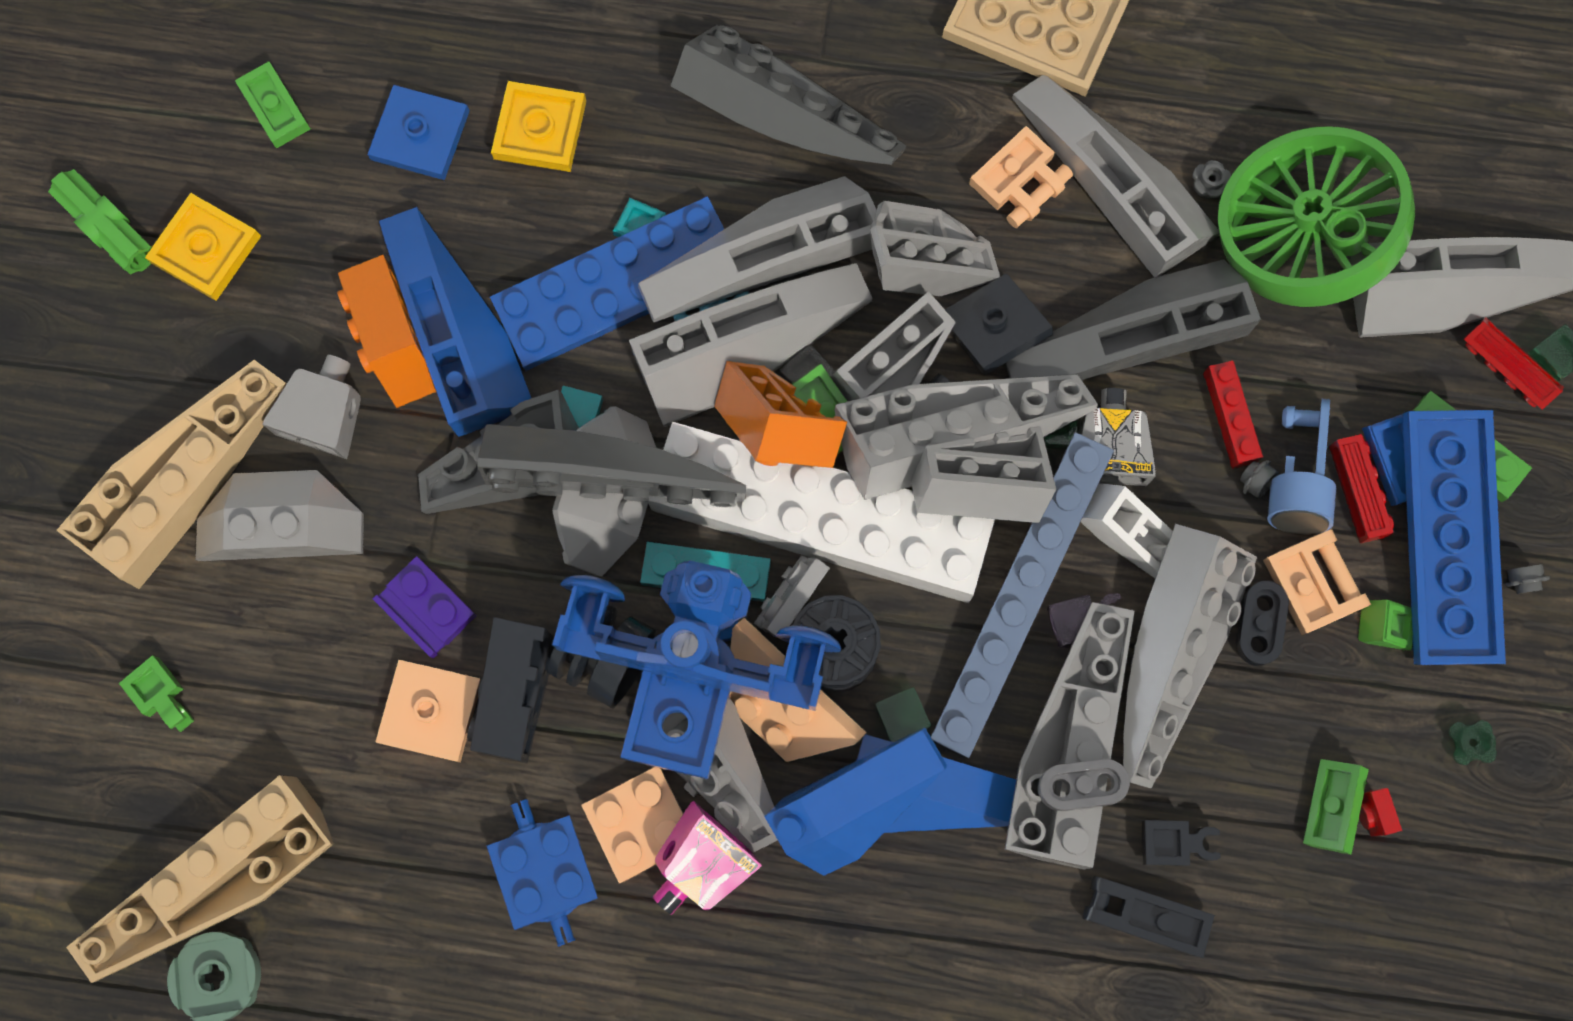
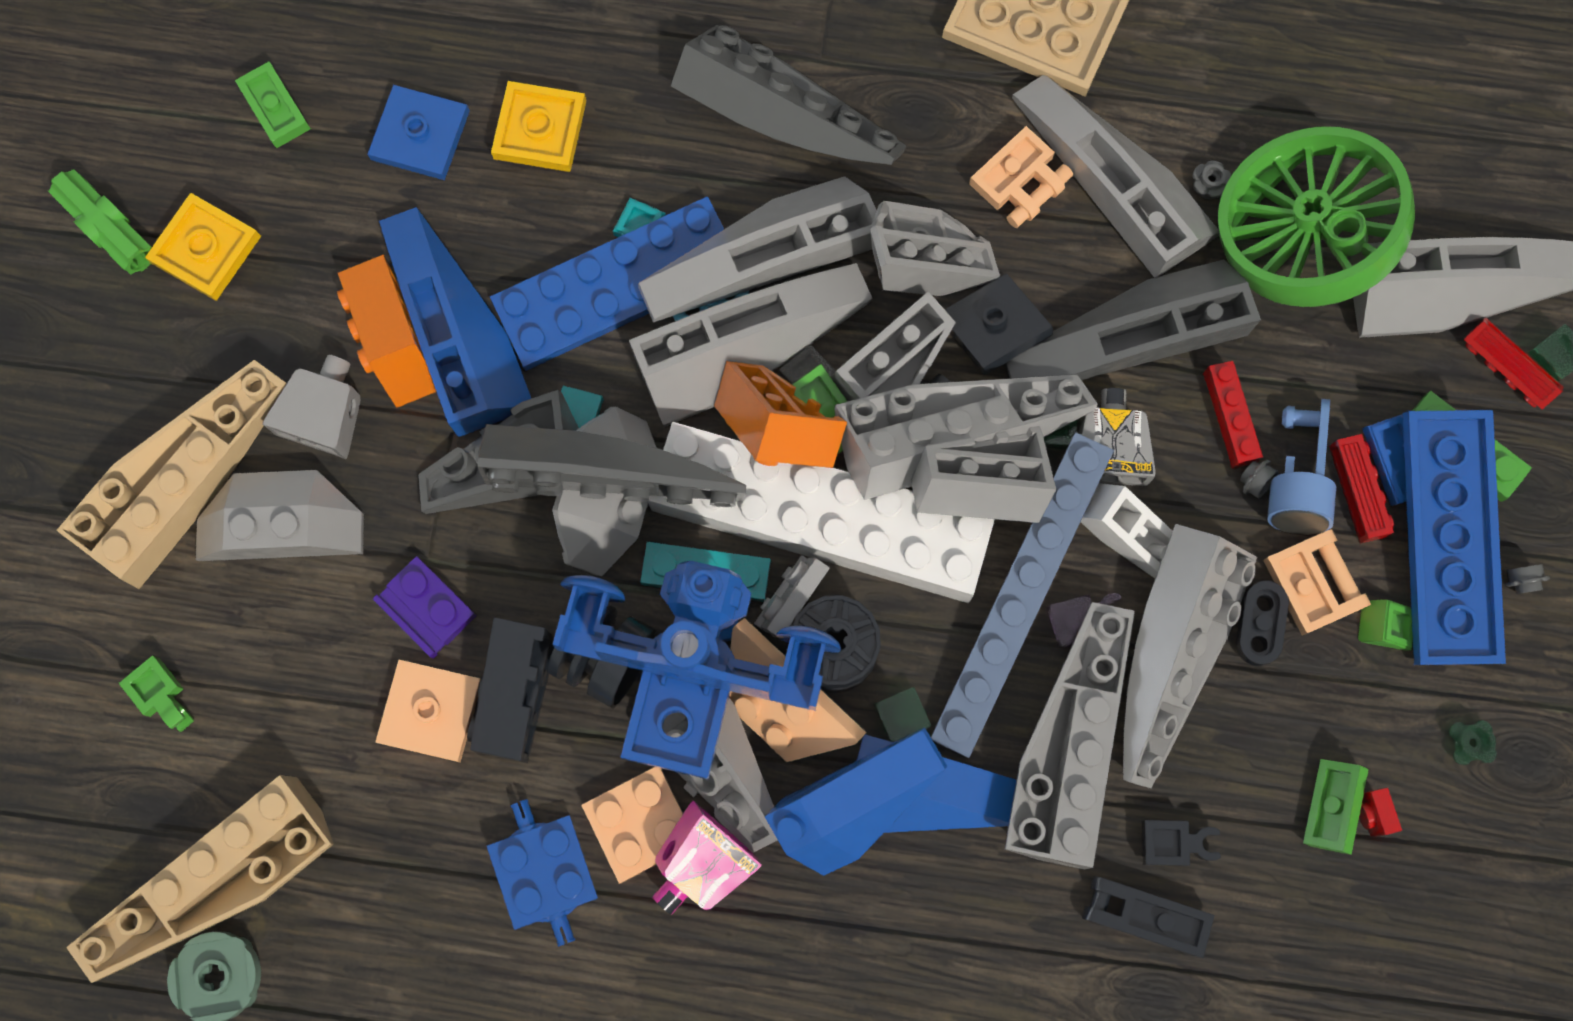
(1082, 784): flat silver plate -> none

